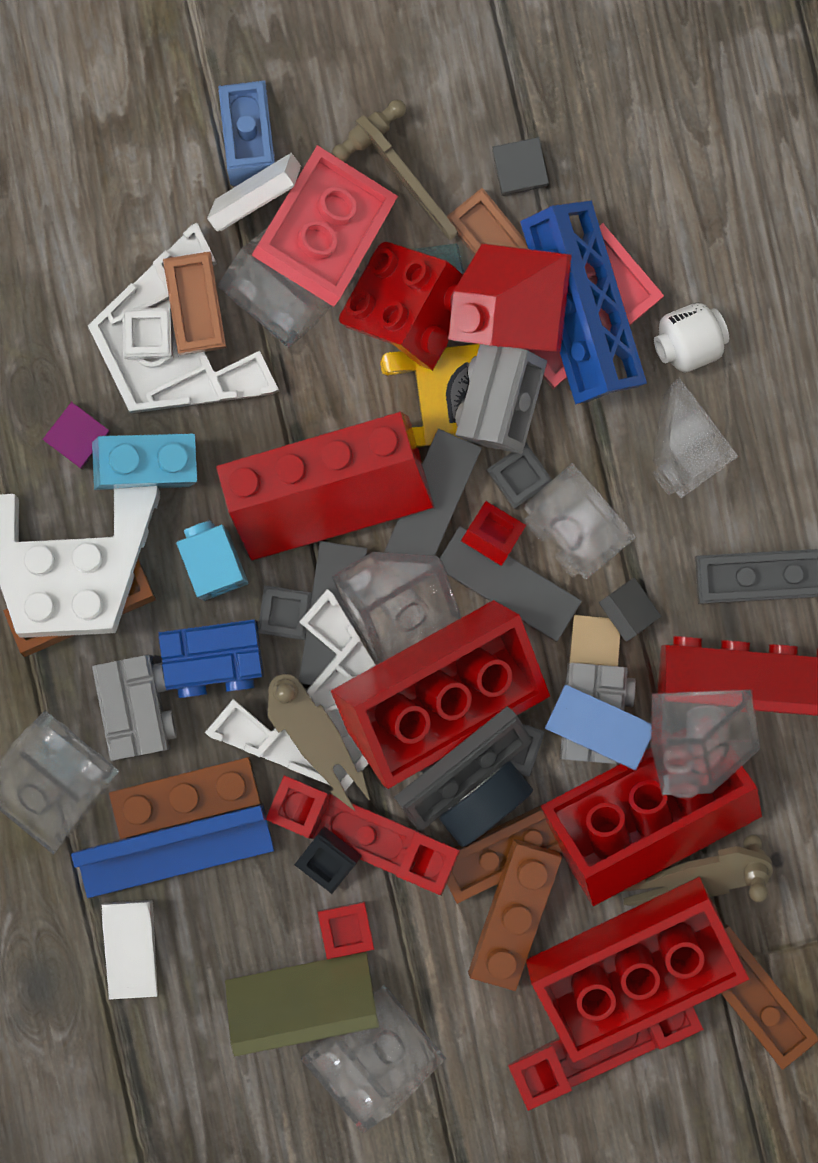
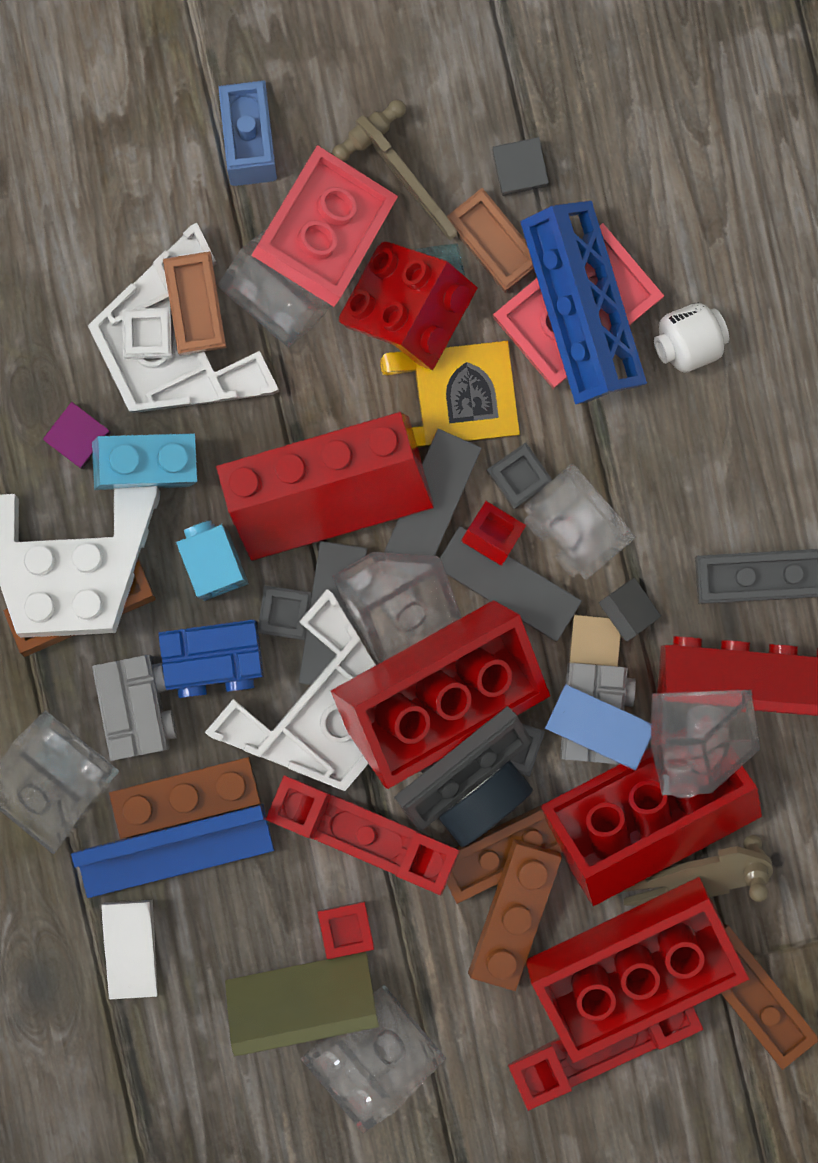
(254, 192): white tile -> none
(311, 732): dark tan piece -> none
(328, 860): black tile -> none
(500, 397): light grey brick -> none
(512, 299): red slope -> none
(687, 443): clear slope -> none

